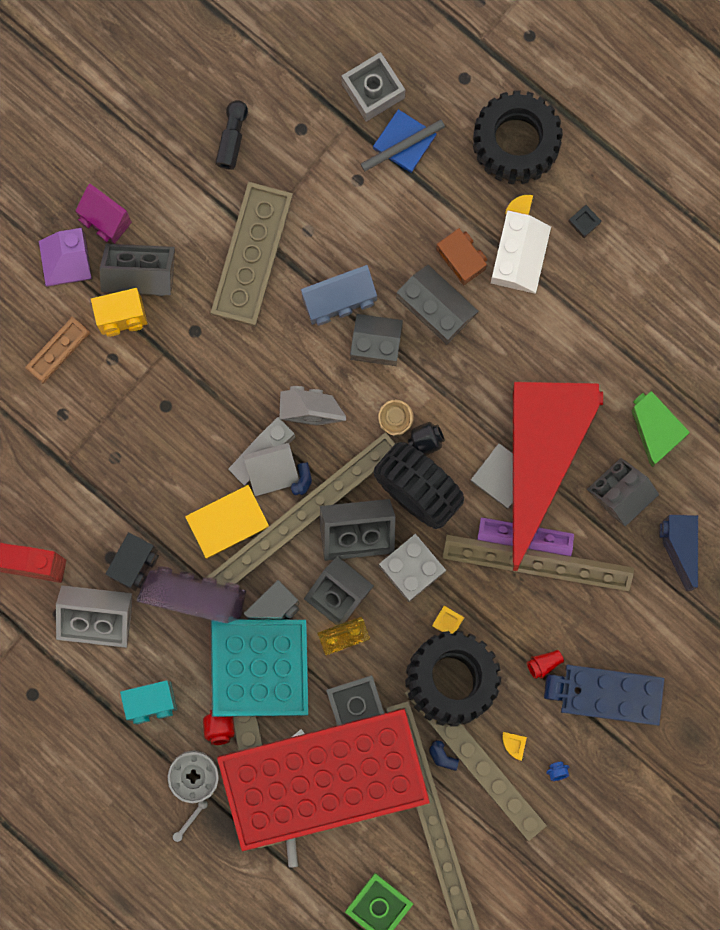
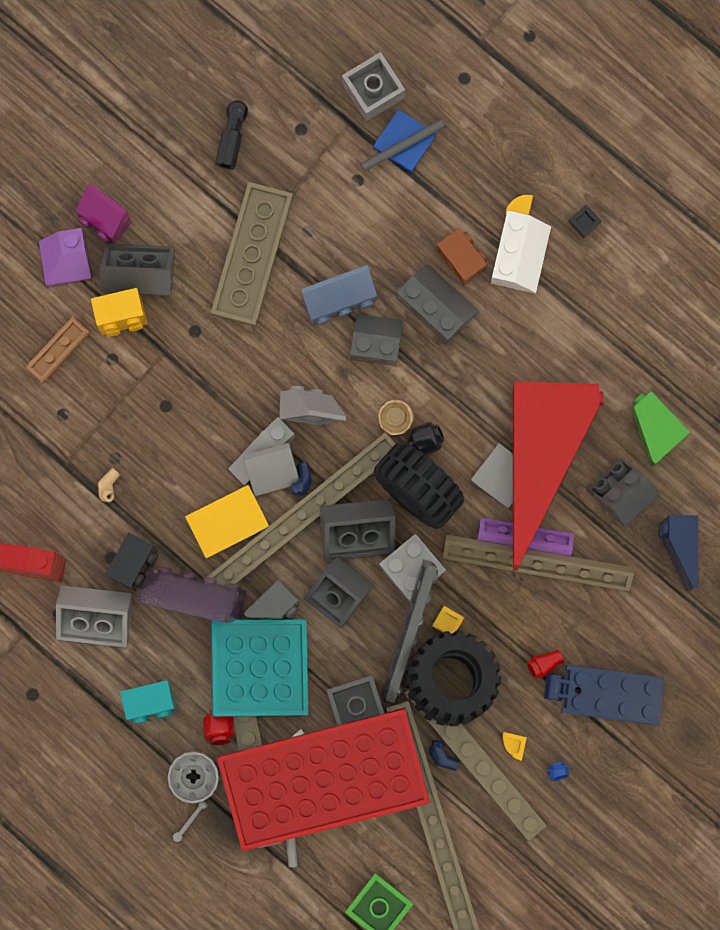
(105, 485): none -> tan arm
(343, 635): clear yellow plate -> none
(412, 622): none -> dark grey plate
(517, 108): black tyre -> none

